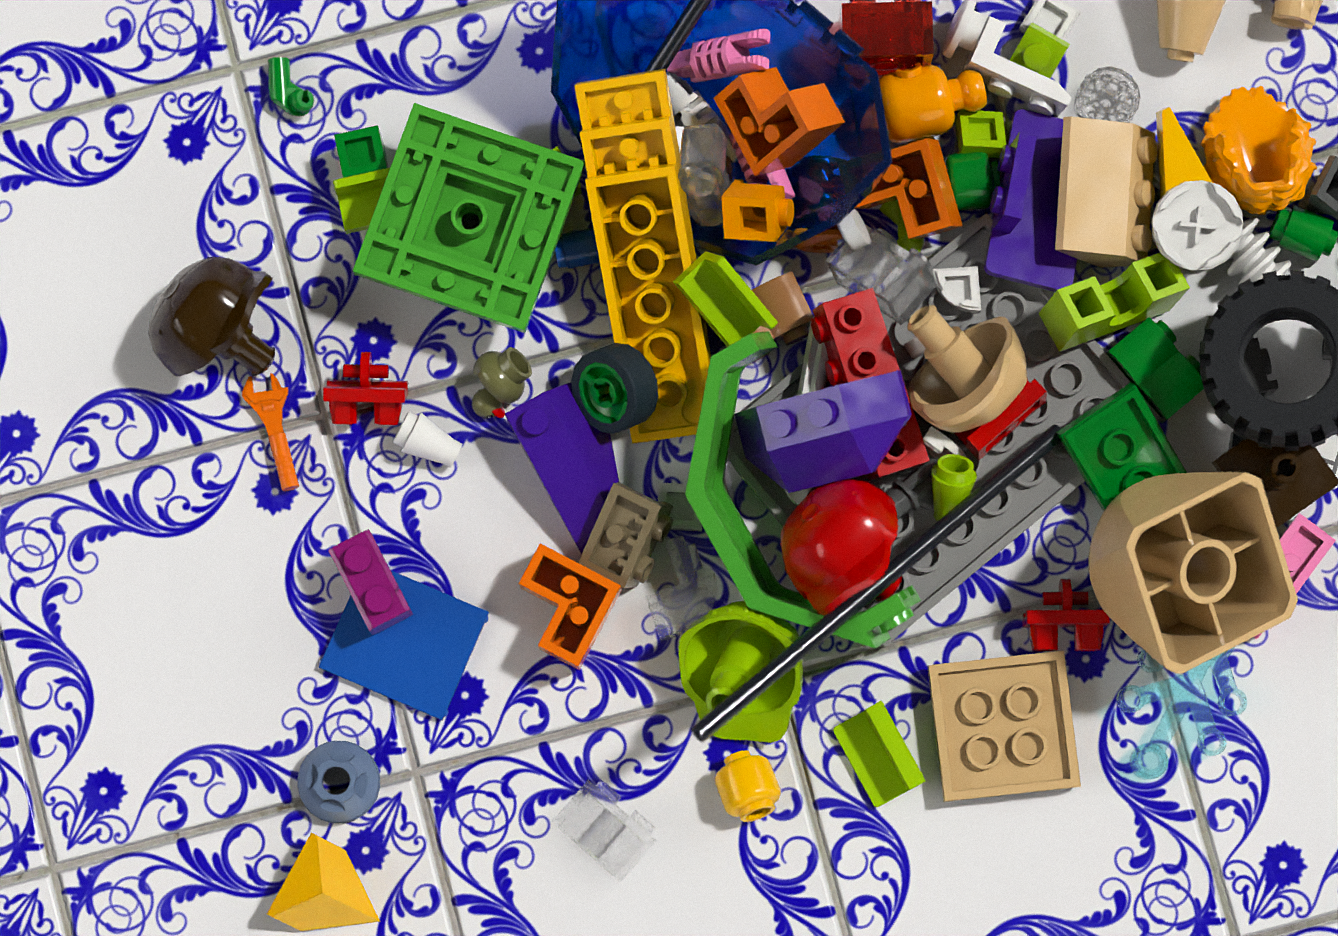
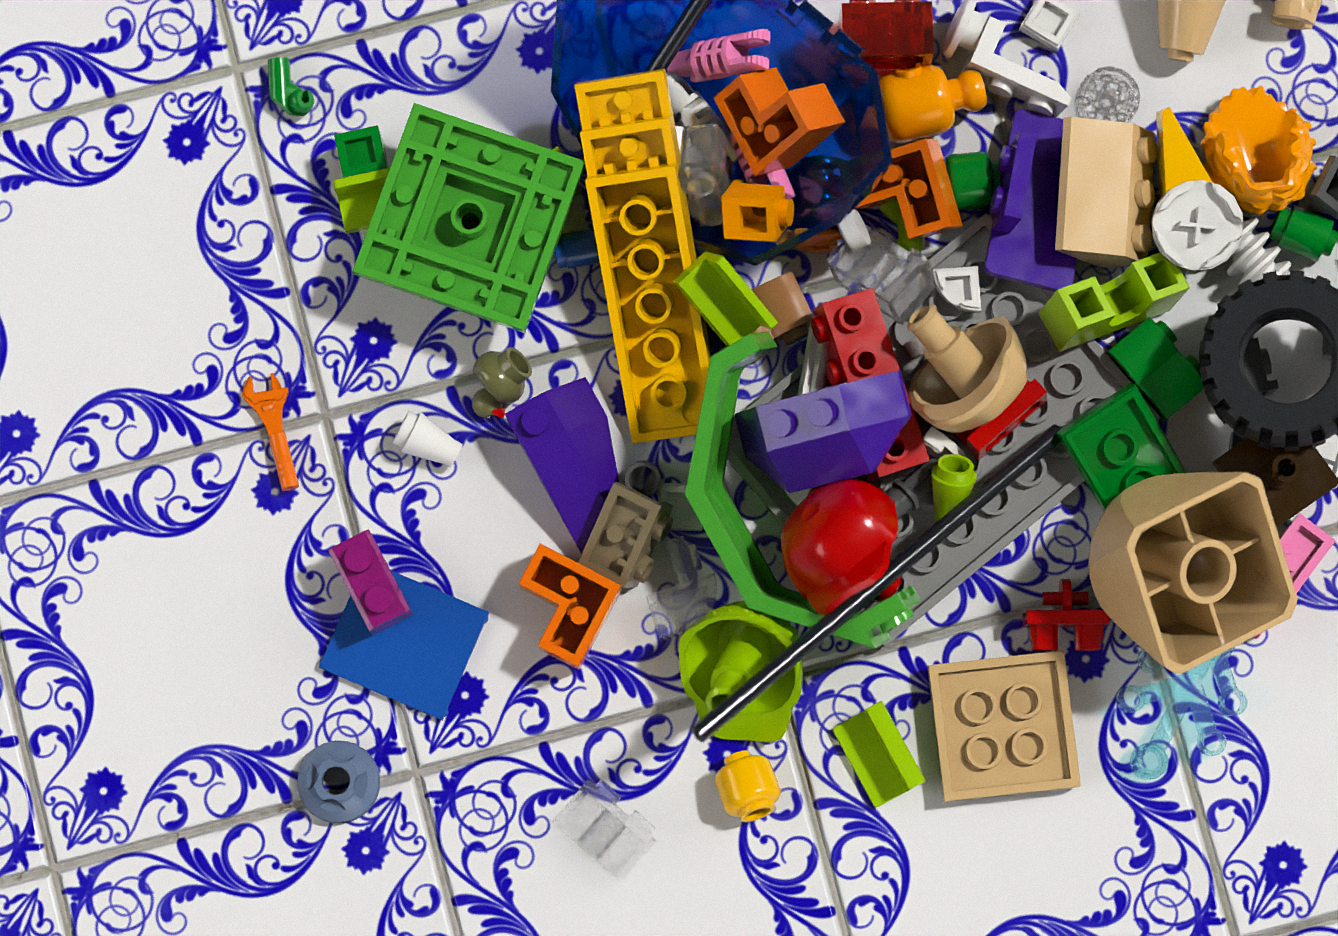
(208, 315): dark brown piece -> none
(322, 890): yellow slope -> none
(345, 394): red hips -> none
(615, 388): black wheel -> none
(652, 481): none -> dark grey hinge
(980, 132): lime plate -> none
(1040, 51): lime plate -> none

